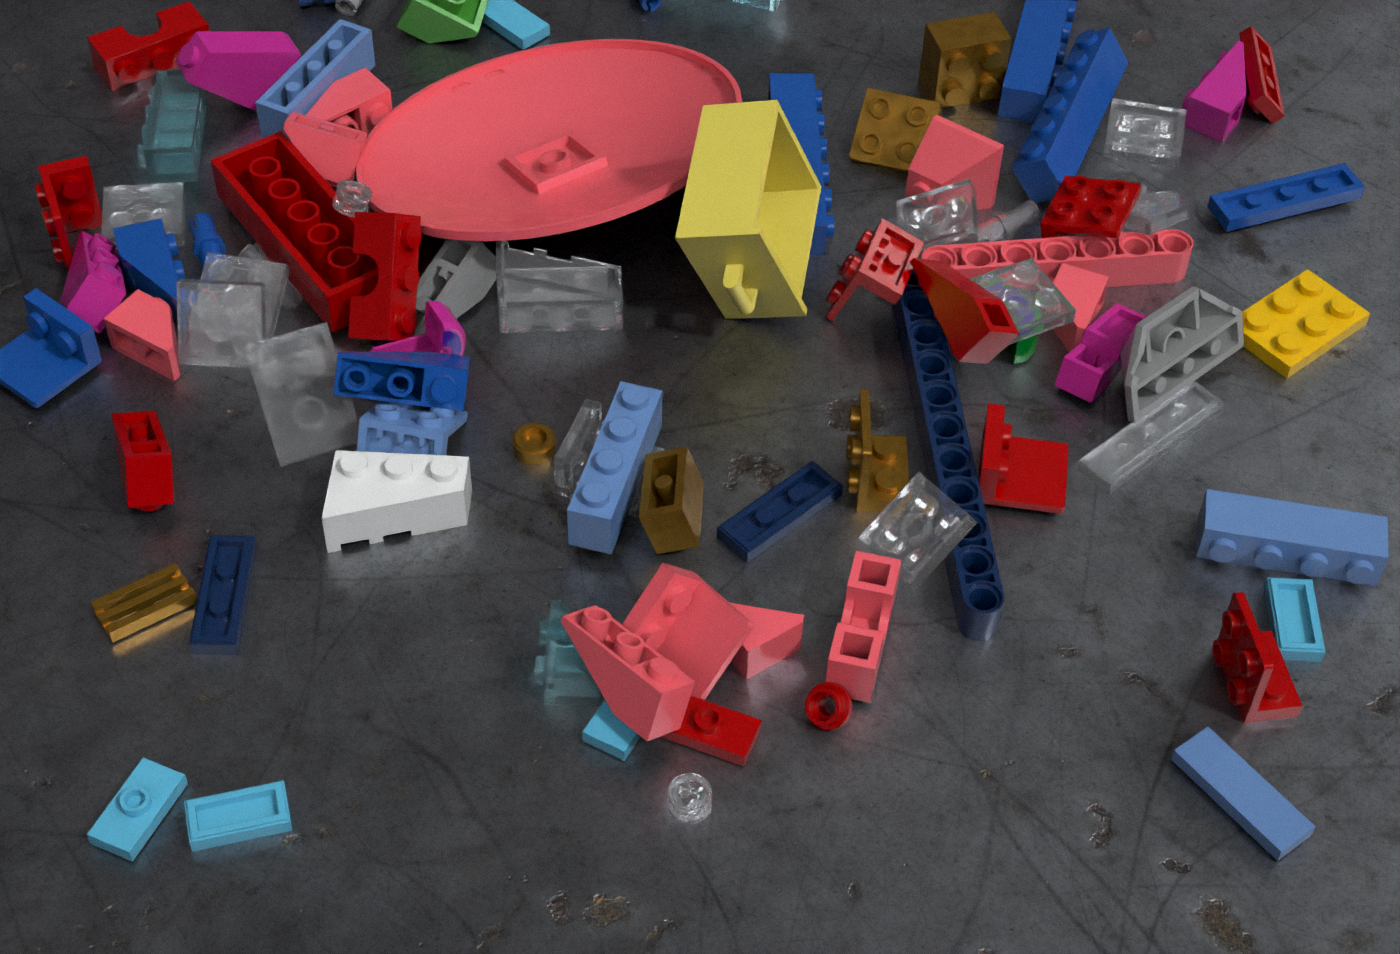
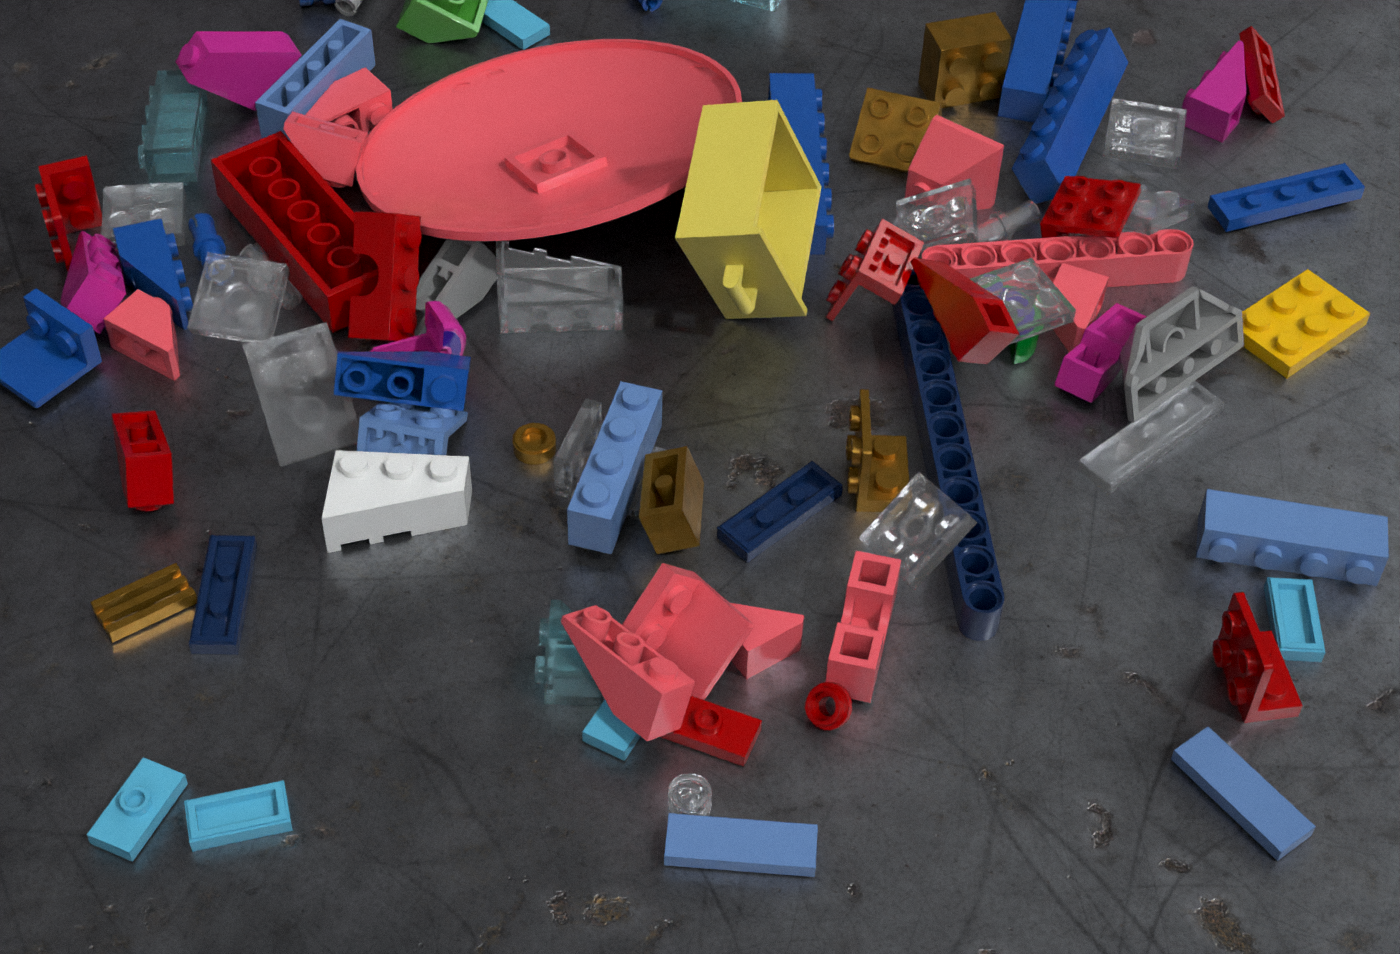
(131, 58): red arch -> none
(218, 320): clear plate -> none
(351, 197): clear bush -> none
(741, 845): none -> medium blue tile
(1020, 469): red bracket -> none

